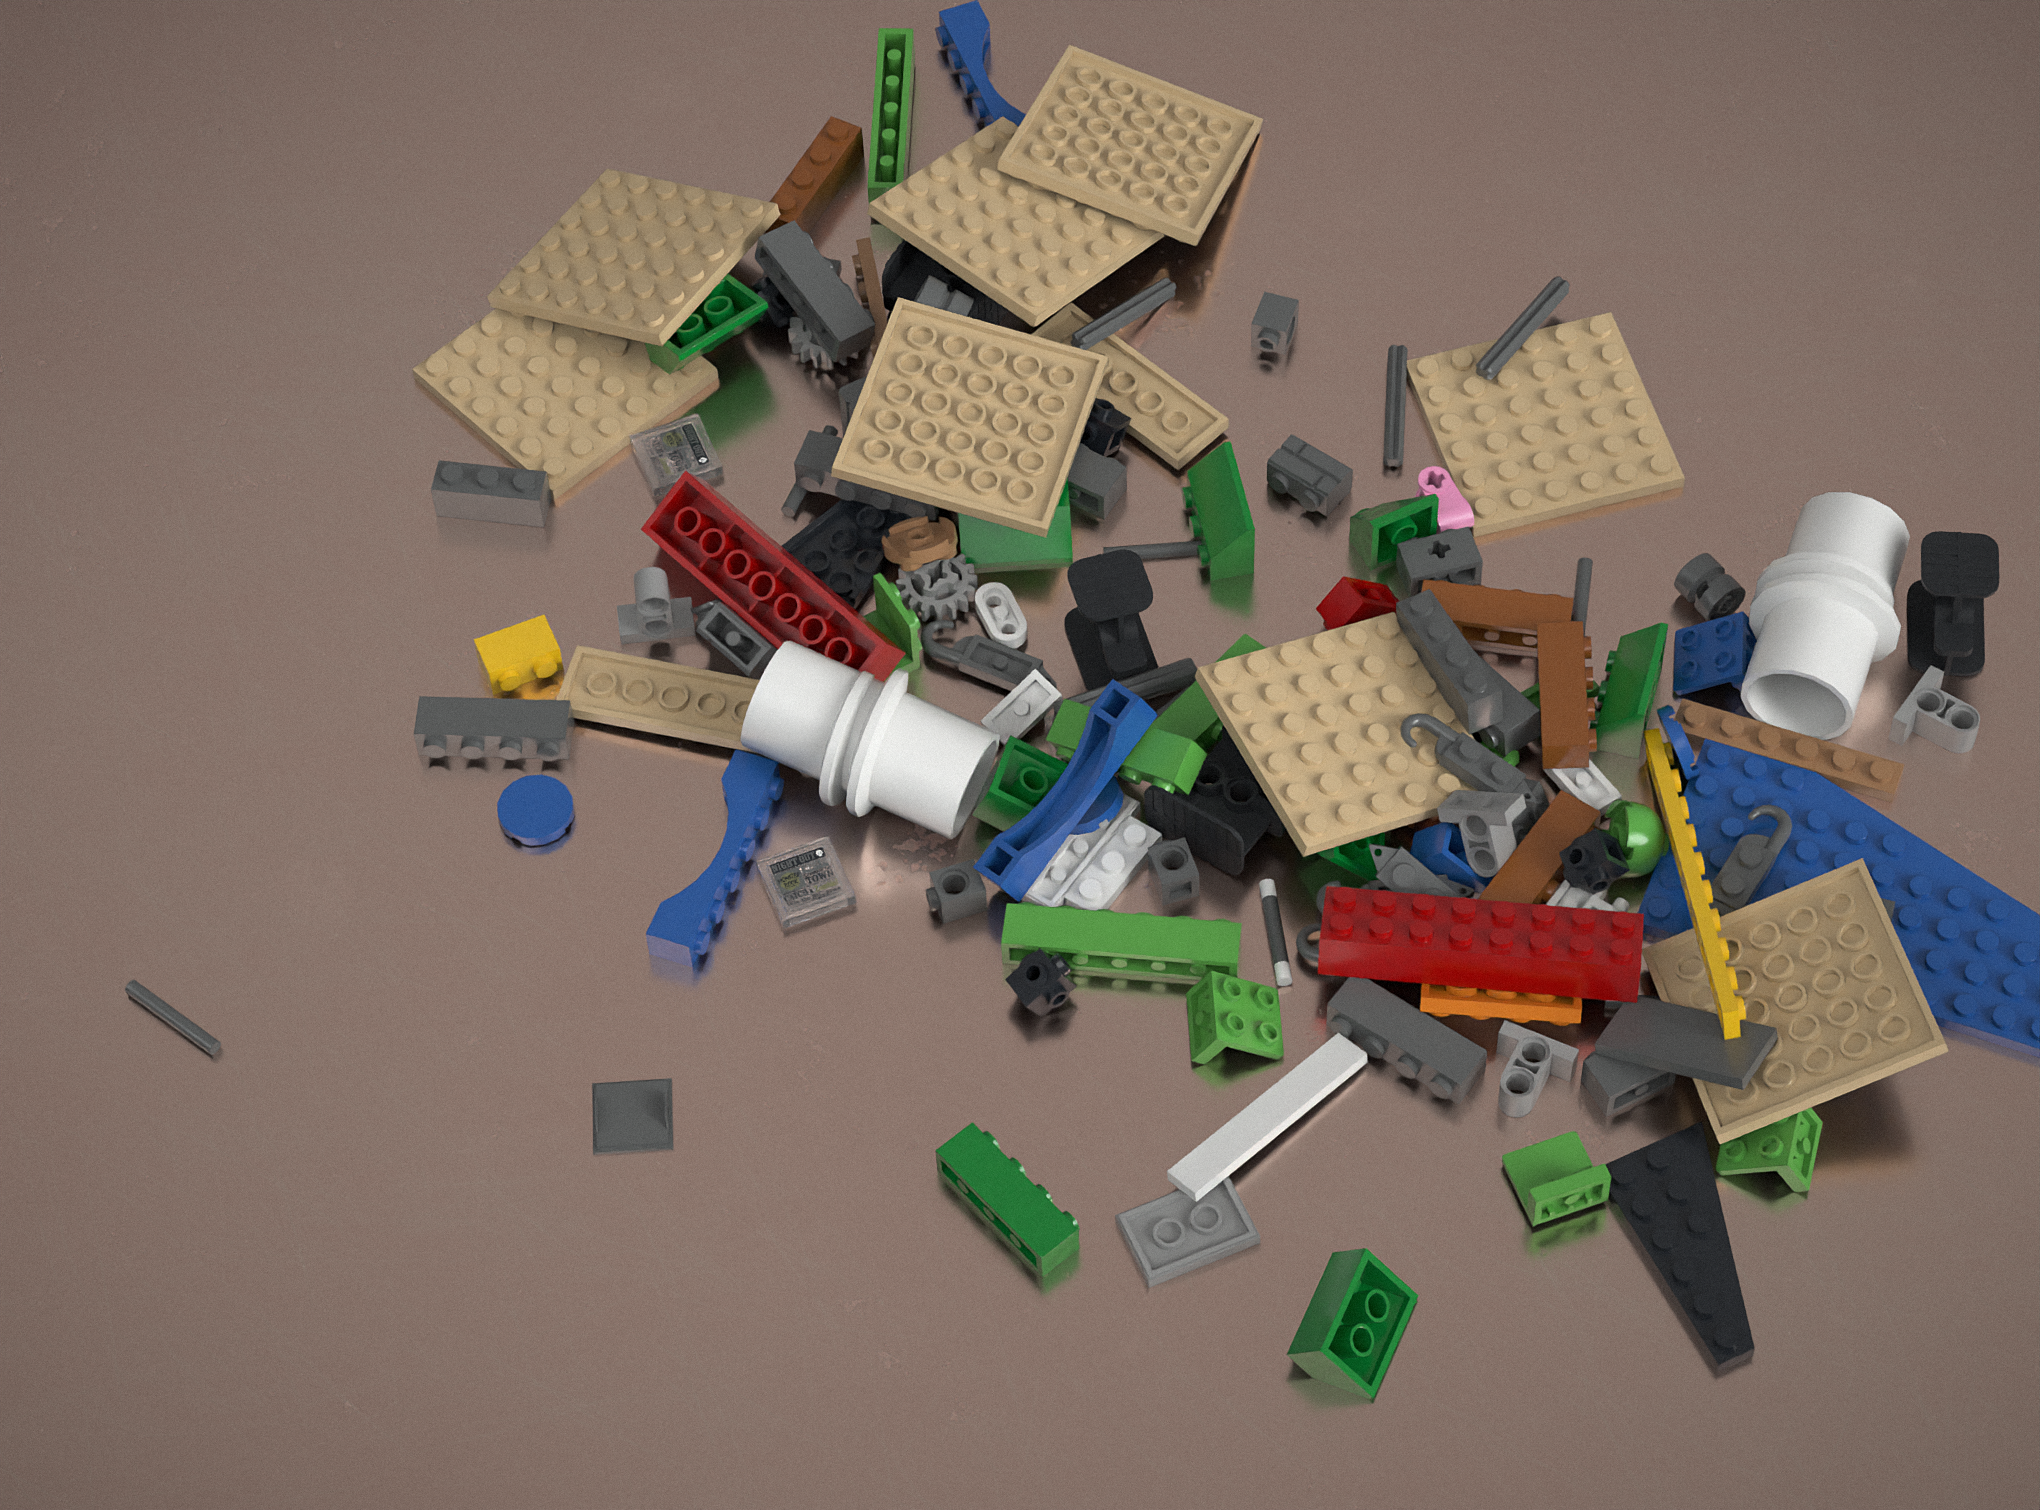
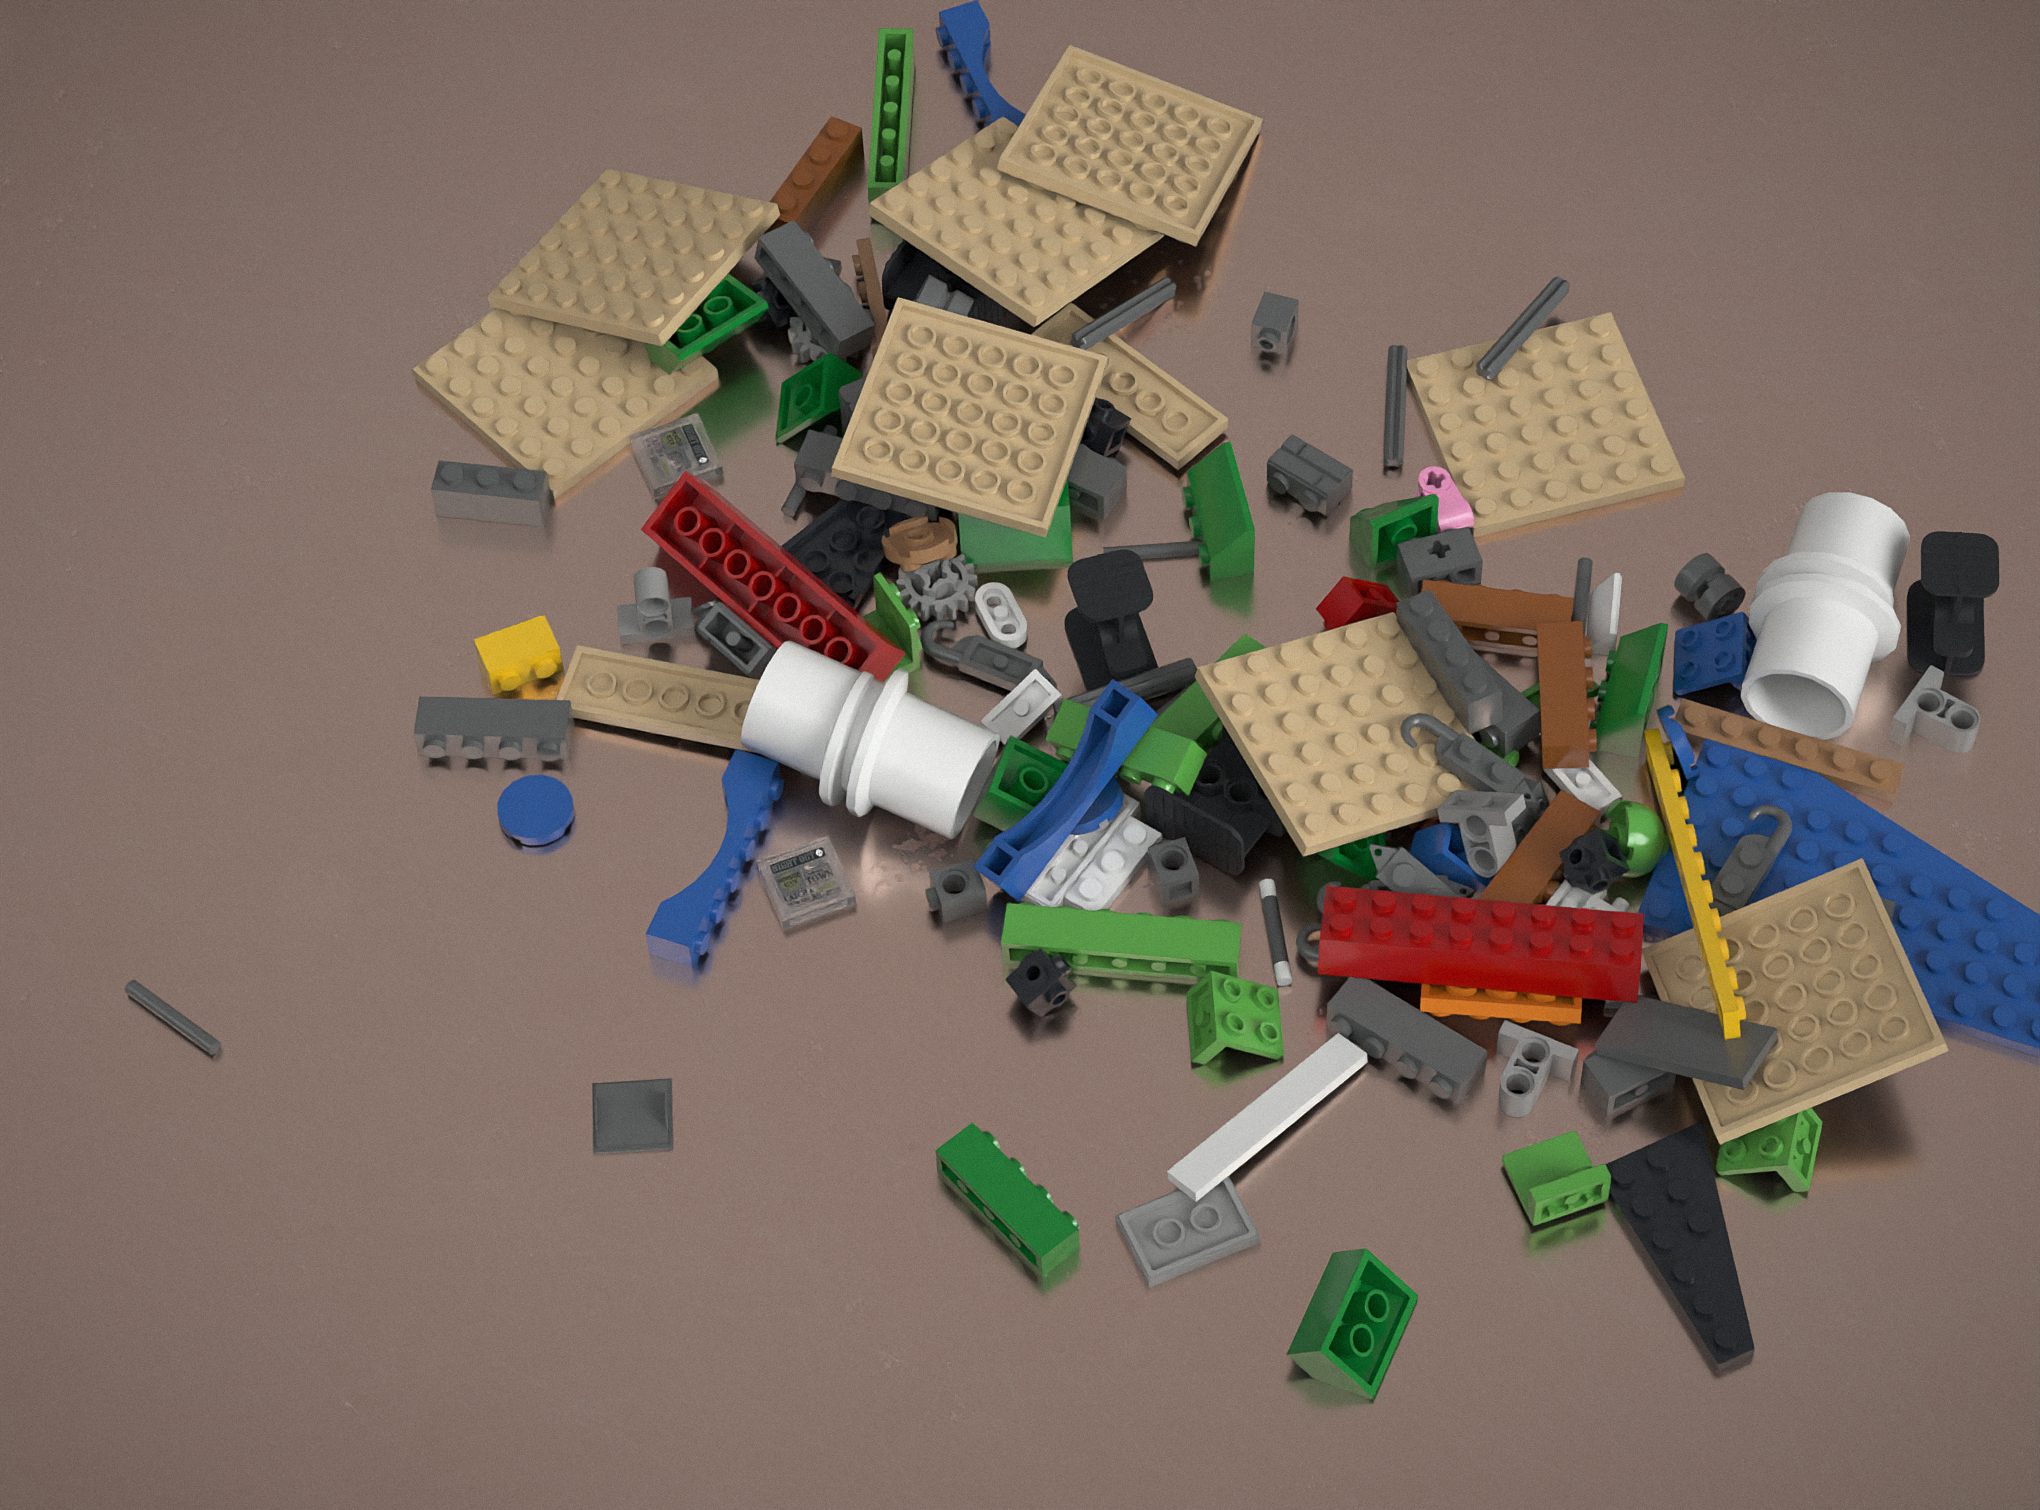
(812, 395): none -> green slope
(1604, 615): none -> white slope

